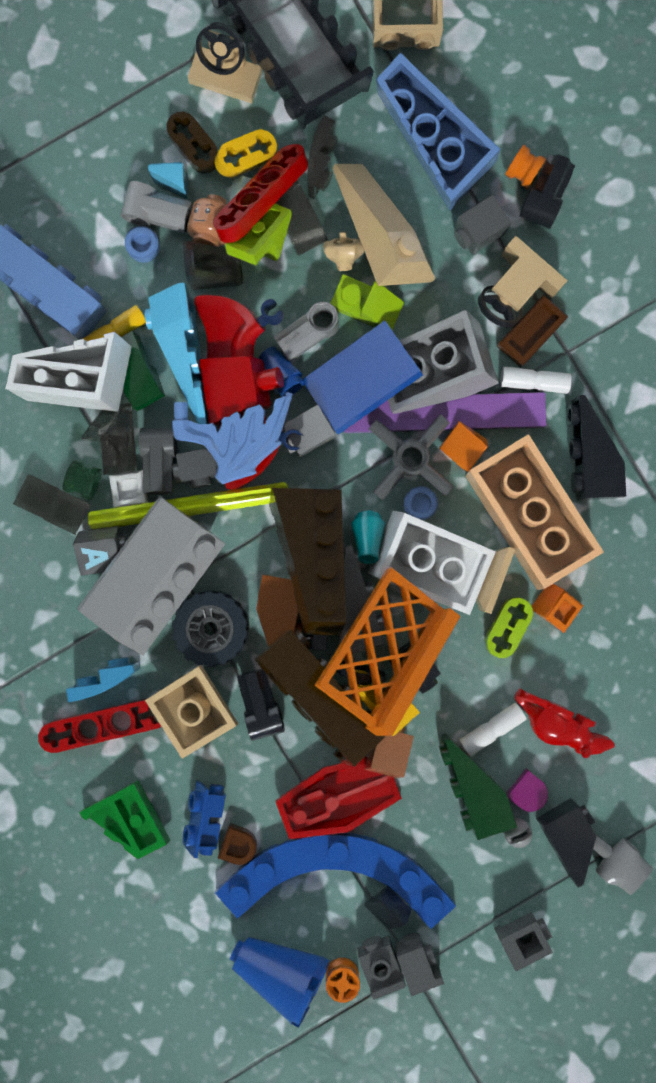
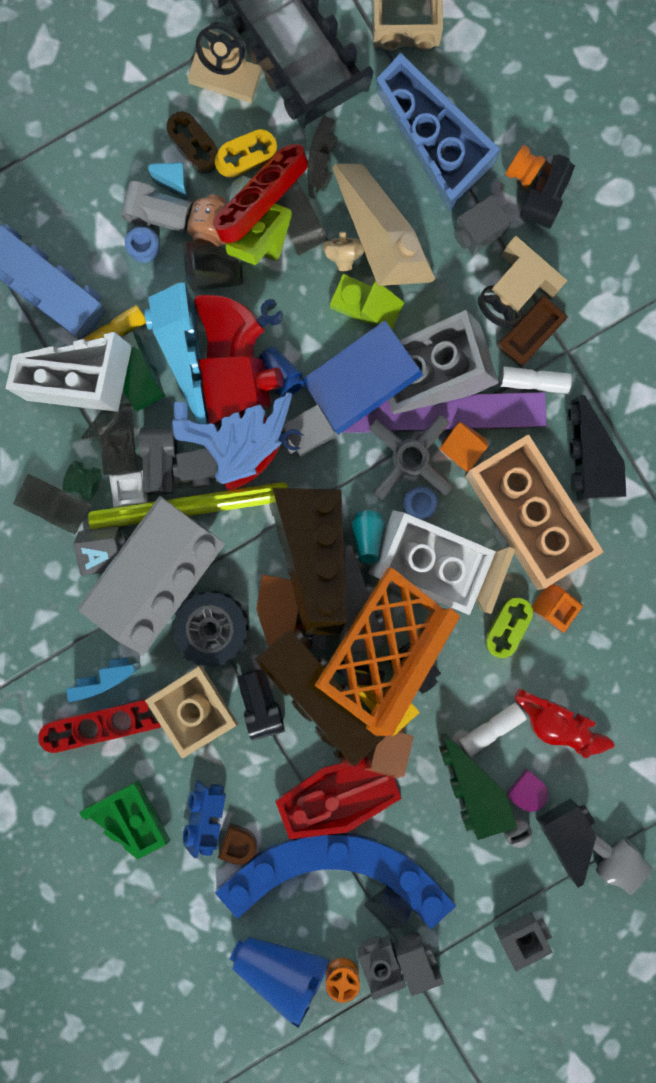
(304, 333): light grey piece -> none

